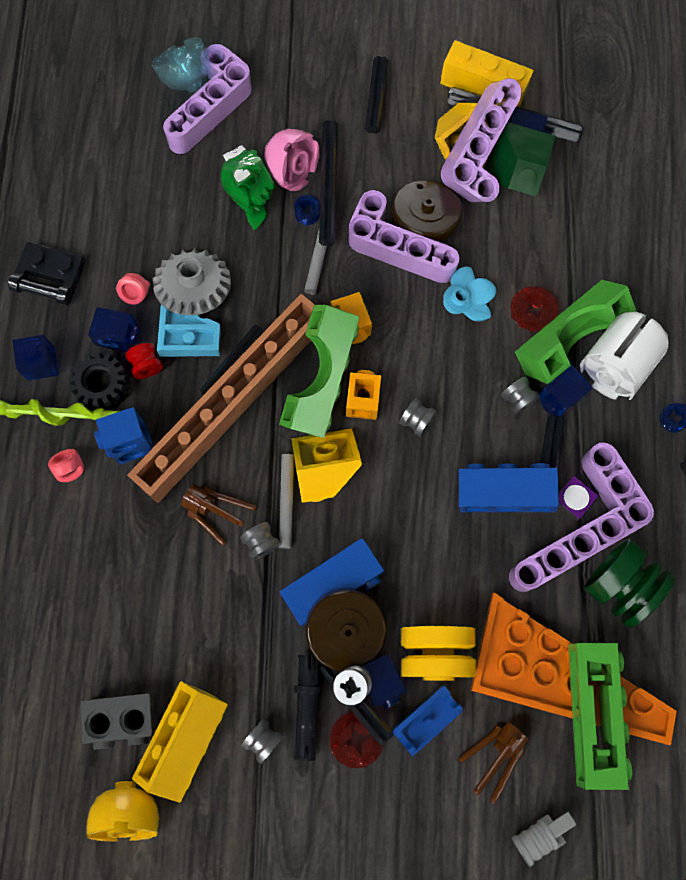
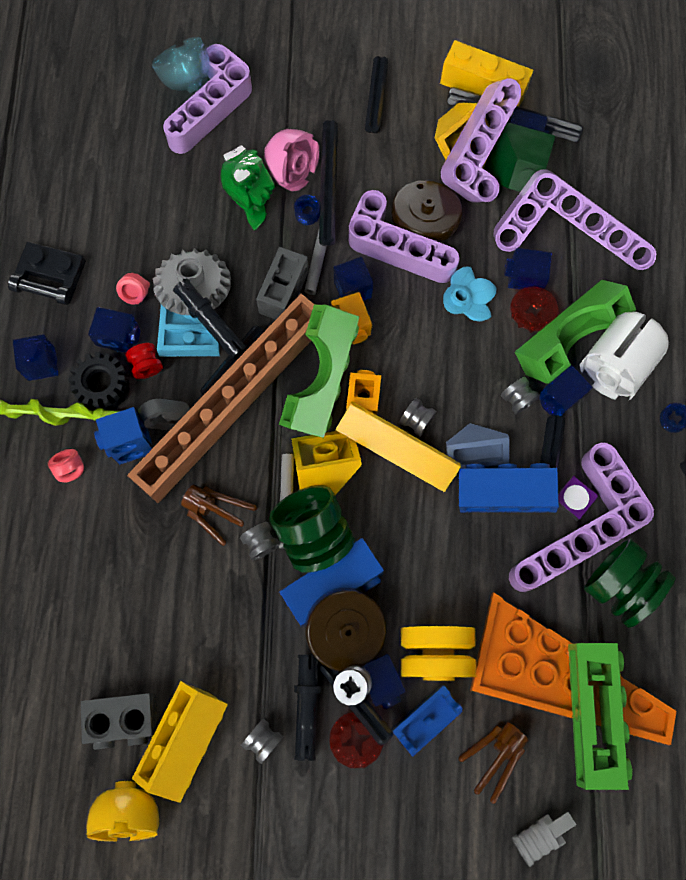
(162, 413): none -> dark grey beam
(202, 310): none -> black pin
(282, 283): none -> dark grey brick
(312, 528): none -> dark green wheel
(353, 278): none -> clear blue brick
(398, 446): none -> yellow tile
(479, 446): none -> sand blue slope
(528, 268): none -> clear blue brick
(576, 215): none -> lavender beam

